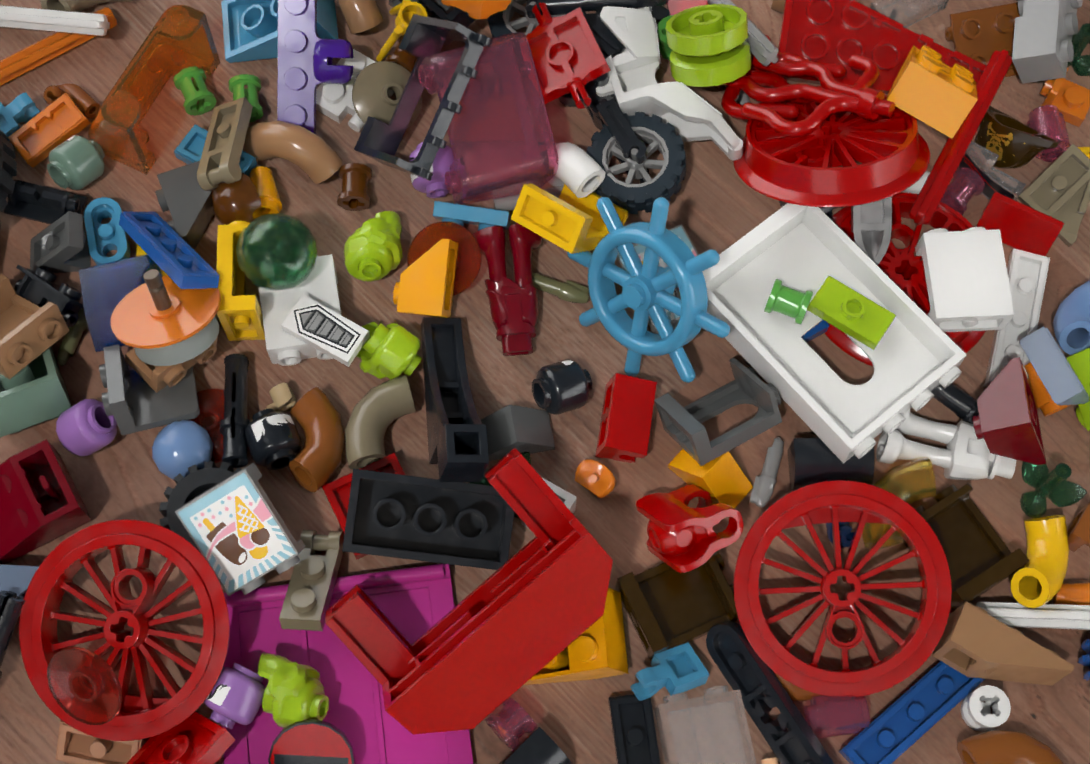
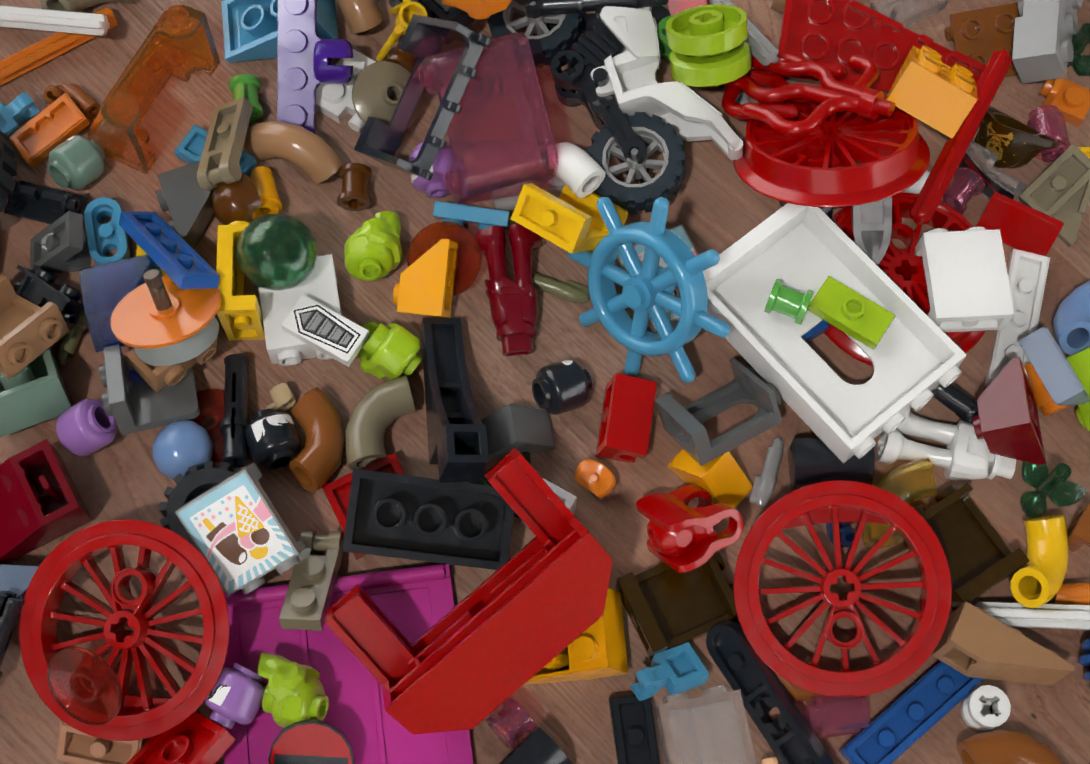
(194, 91): bright green bush -> none
(565, 55): red plate -> none

